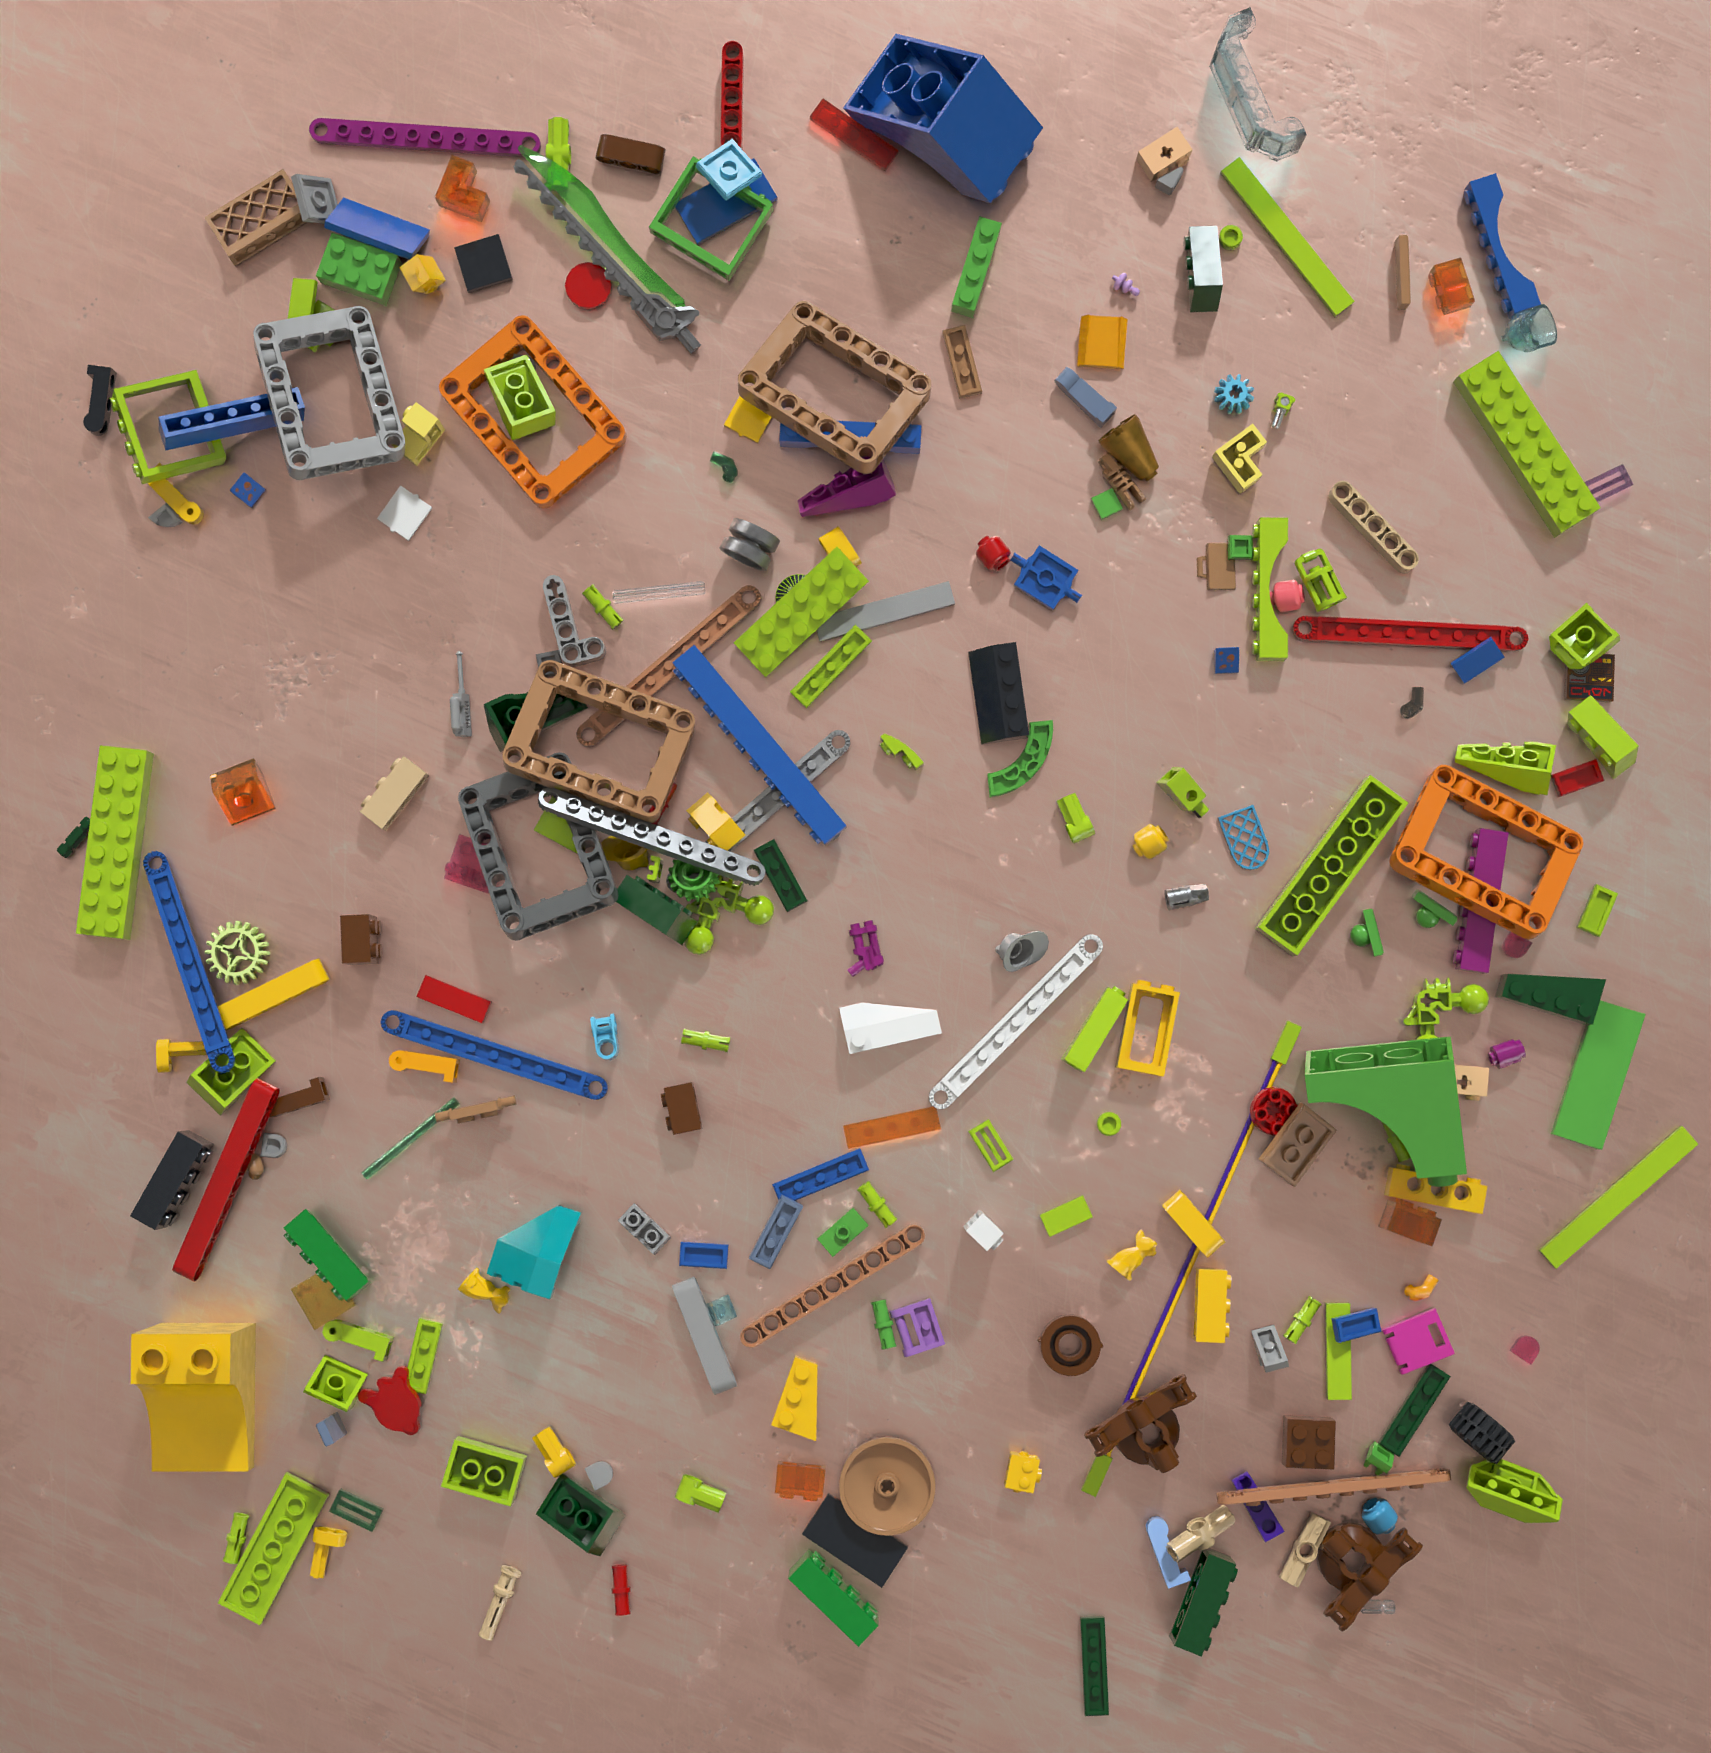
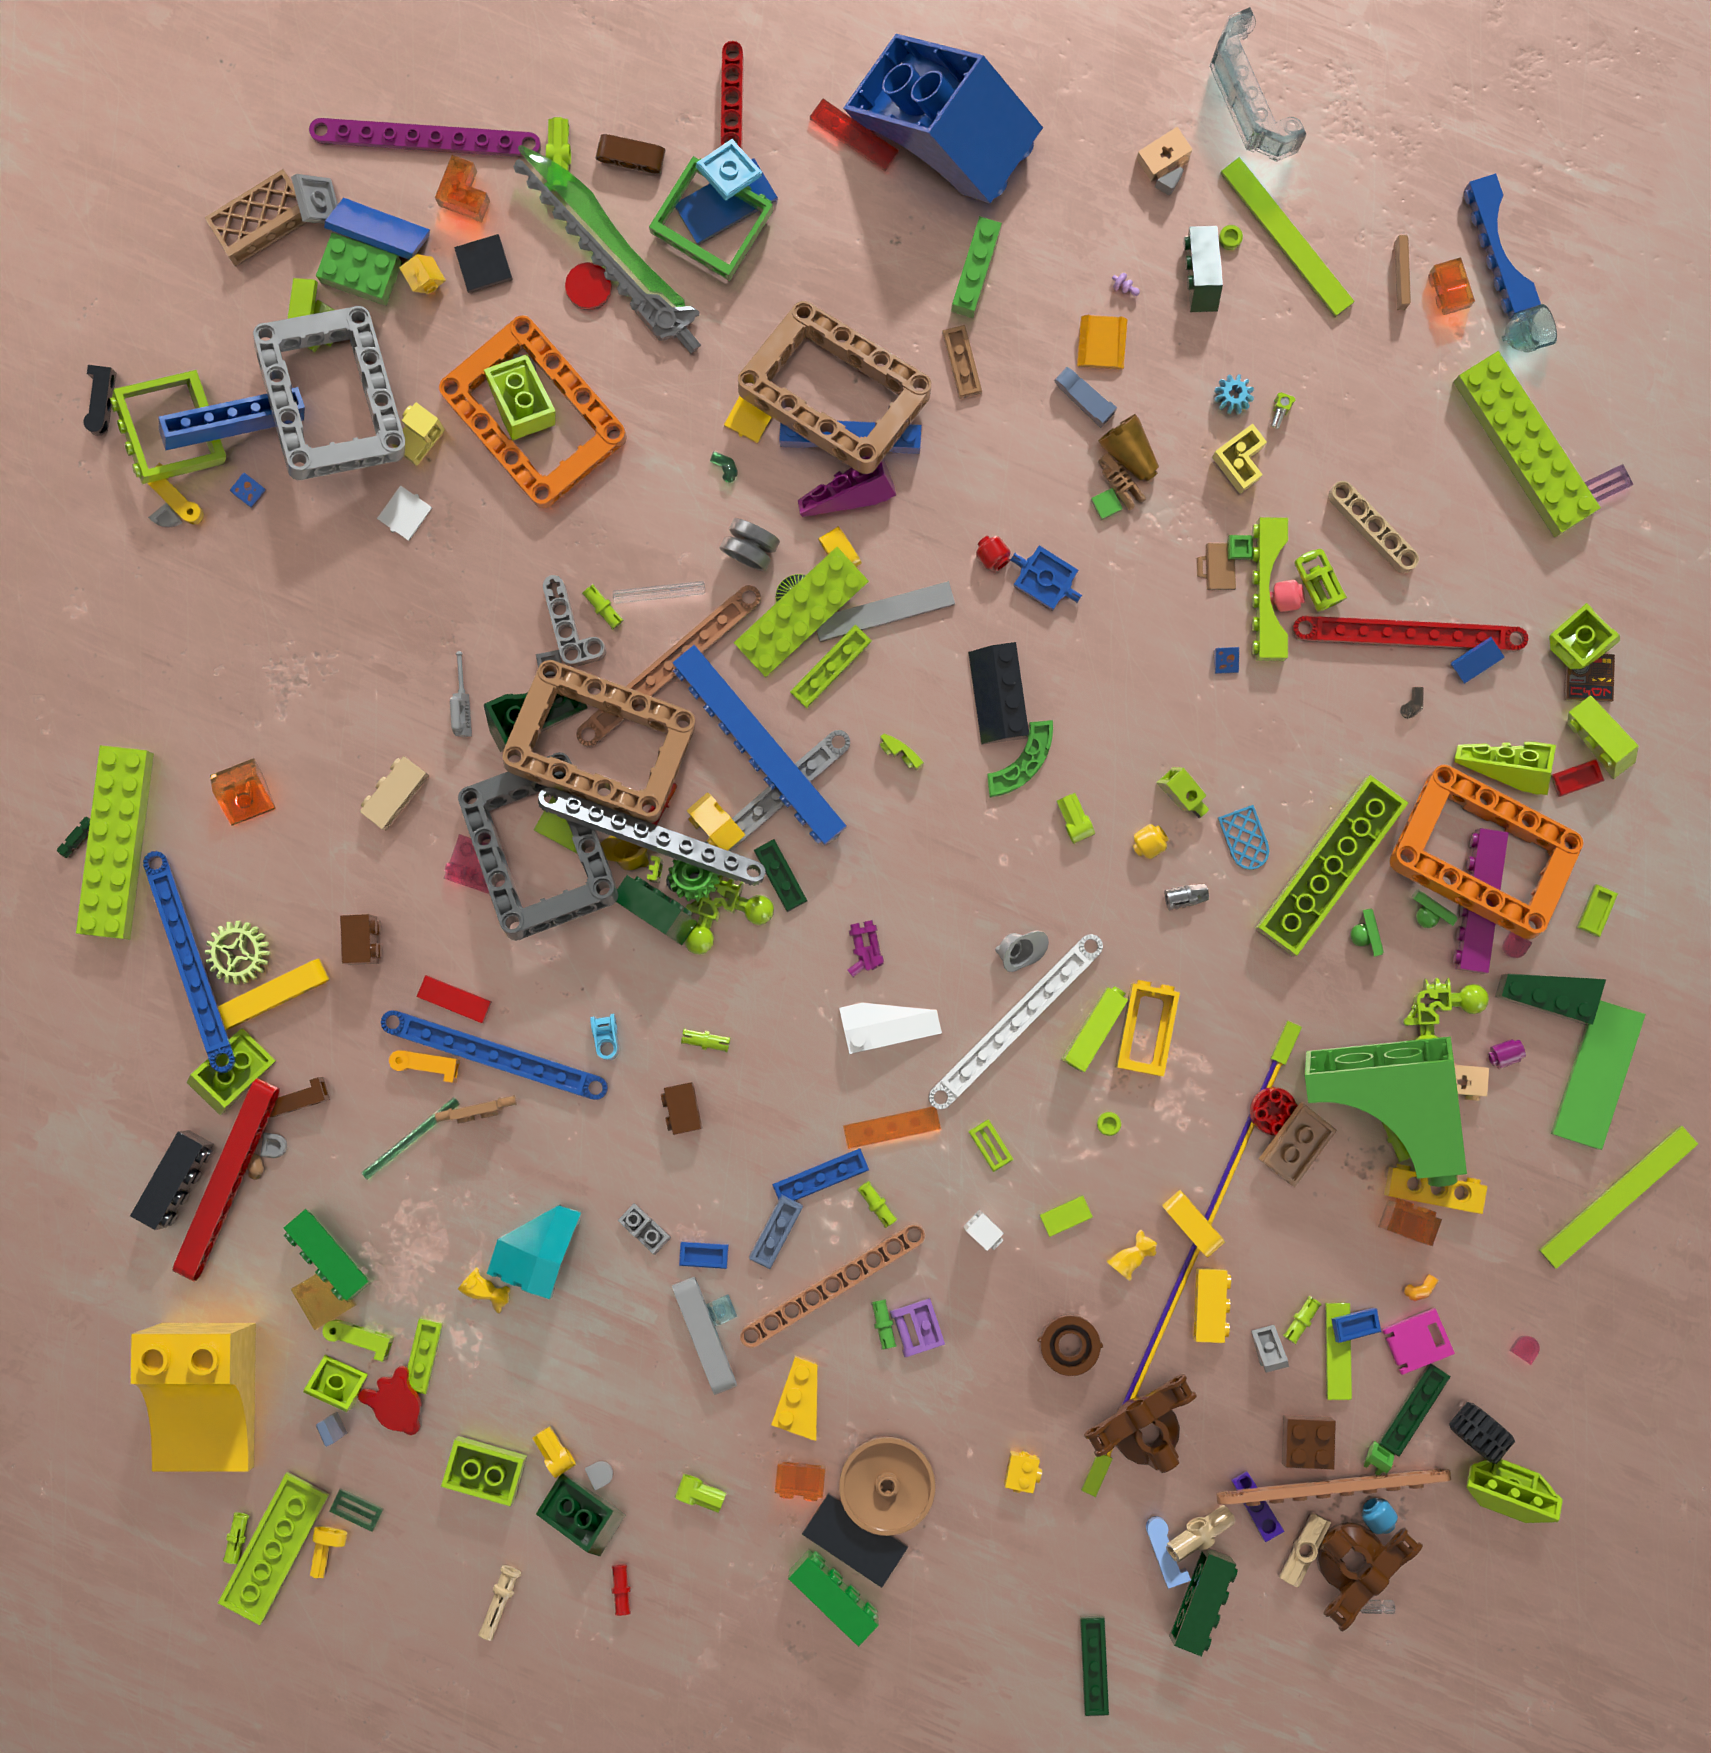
(166, 1050): yellow piece -> none
(842, 1232): bright green plate -> none

